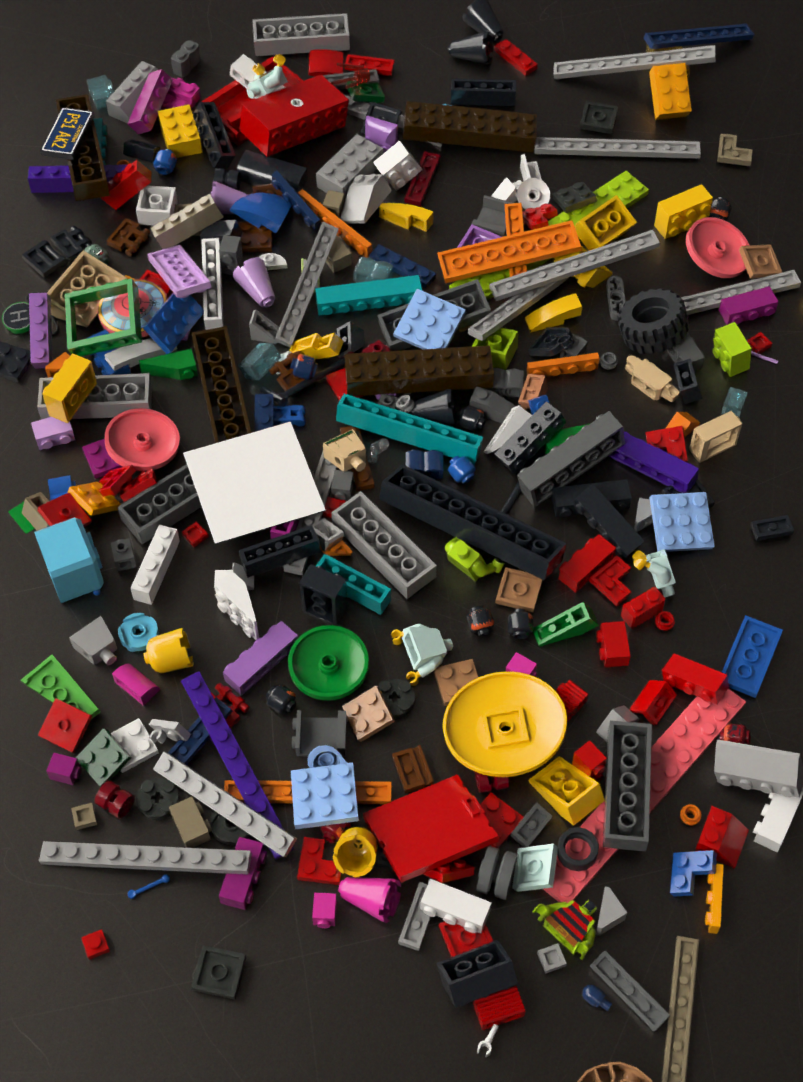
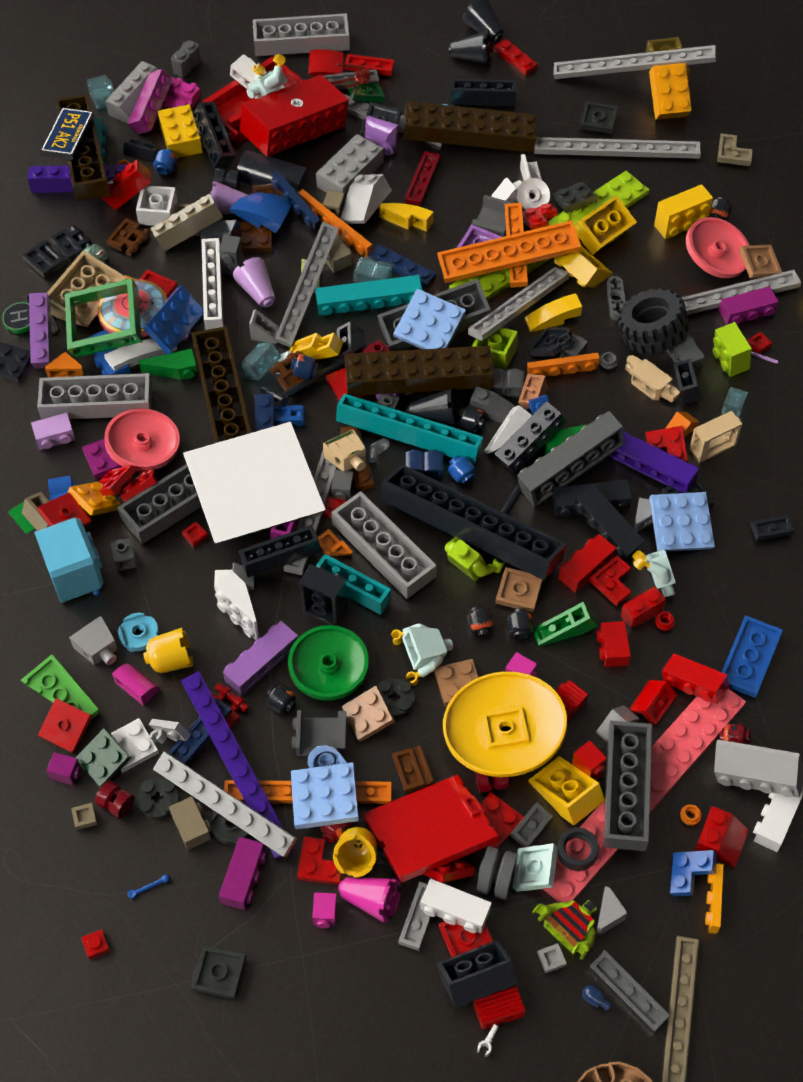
(69, 388): yellow brick -> none
(145, 857): light grey plate -> none
(155, 564): white brick -> none
(179, 271): lavender plate -> none
(274, 261): white plate -> none
(328, 534): light grey slope -> none
(397, 165): white brick -> none
(405, 403): light grey bush -> none
(574, 265): light grey plate -> none
(698, 36): dark blue plate -> none

